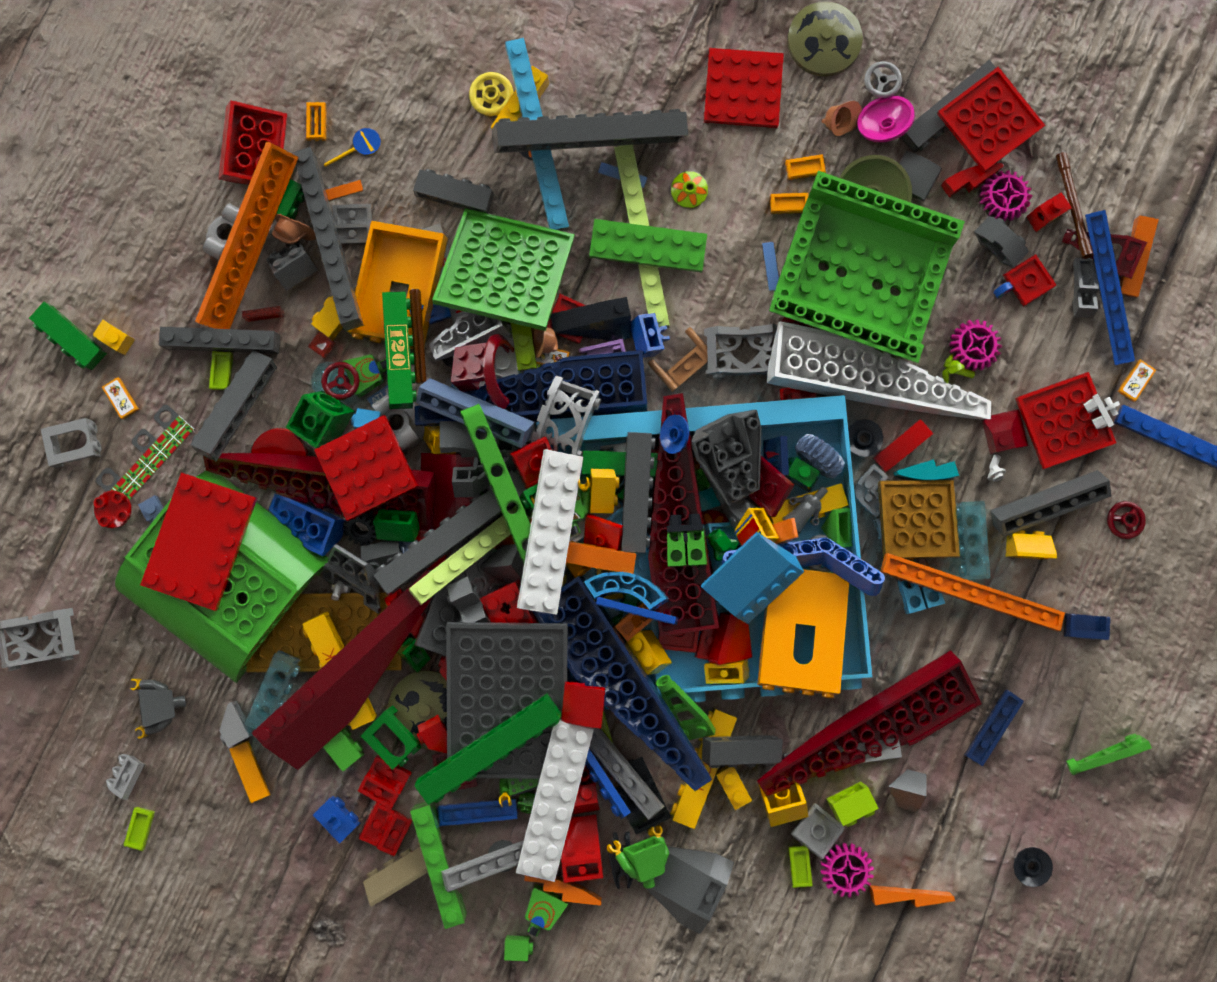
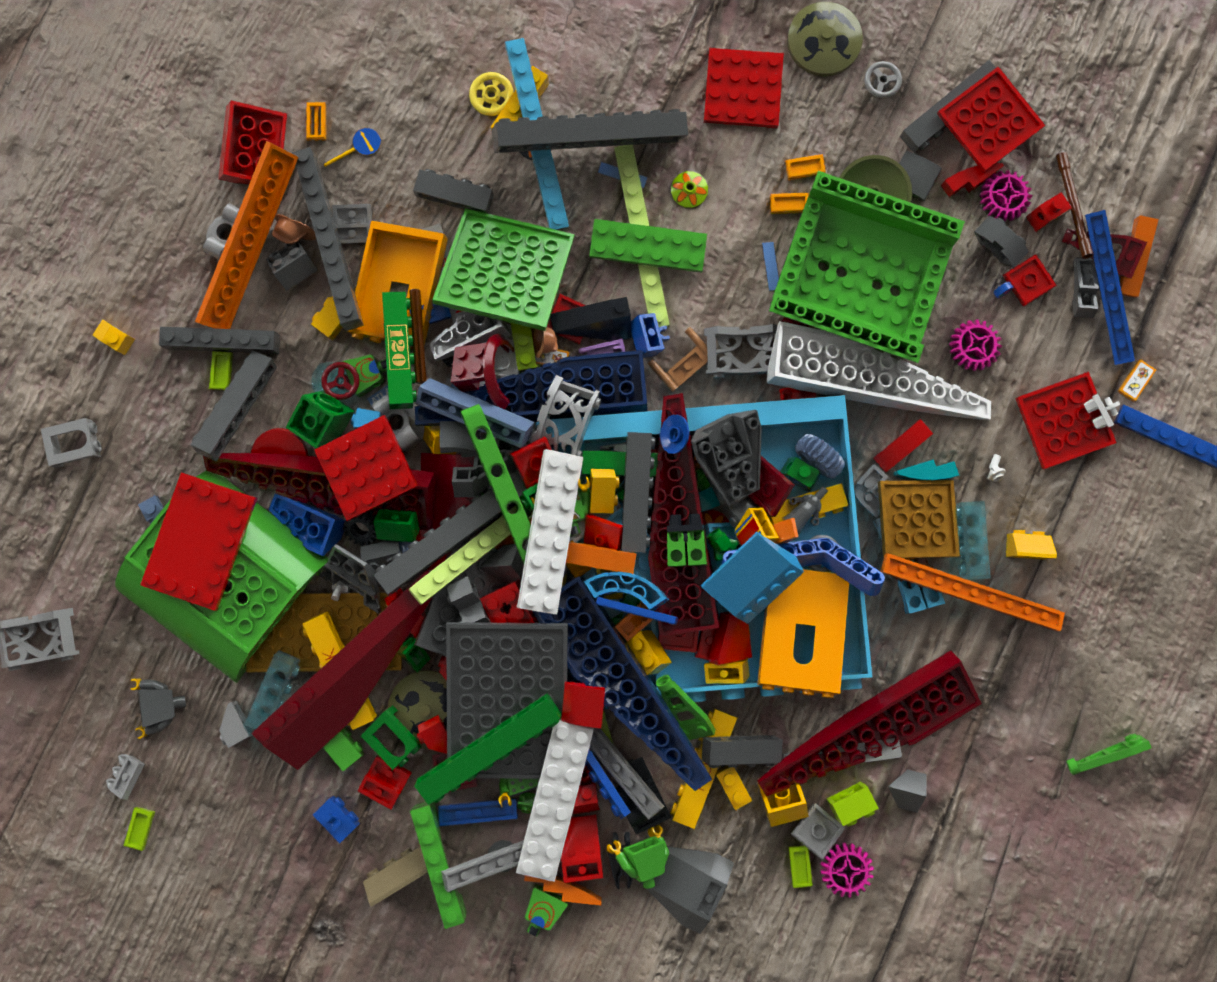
(67, 335): green brick -> none
(112, 509): red dish -> none
(120, 398): tile -> none
(153, 454): piece -> none
(249, 771): light orange tile -> none
(263, 314): clear red tile -> none
(291, 200): green brick -> none
(321, 344): clear red tile -> none
(343, 190): orange sticker -> none
(385, 829): red slope -> none
(517, 948): bright green brick -> none
(777, 453): dark blue tile -> none
(838, 527): bright green slope -> none
(842, 118): nougat piece -> none
(873, 435): black dish -> none
(886, 119): dark pink dish -> none
(918, 897): orange slope -> none
(955, 367): lime plant -> none
(994, 727): dark blue plate -> none
(1004, 432): dark red slope -> none
(1041, 870): black dish -> none
(1051, 503): dark grey brick -> none
(1087, 626): dark blue panel -> none
(1132, 515): dark red piece -> none

